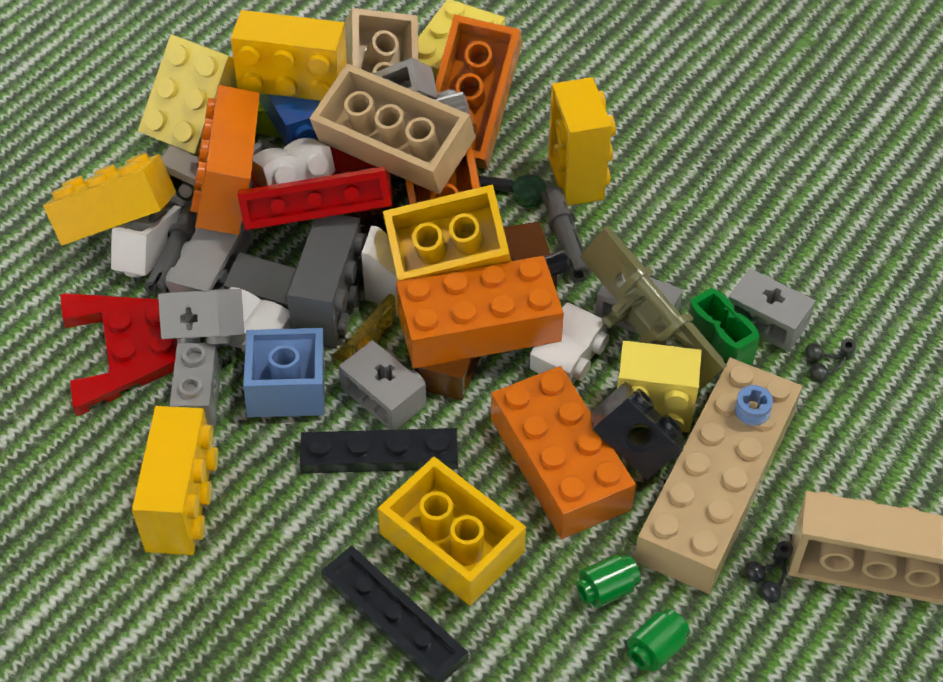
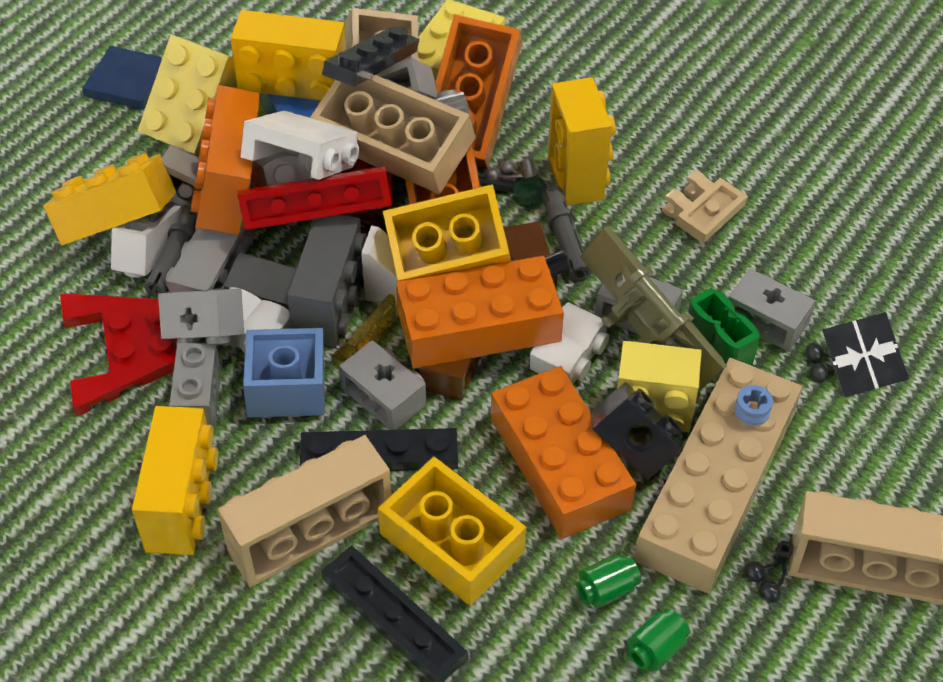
(123, 77): none -> dark blue tile
(305, 510): none -> tan brick
(329, 145): none -> white panel
(371, 56): none -> black plate
(508, 168): none -> flat silver piece
(710, 211): none -> tan plate
(865, 354): none -> black sticker

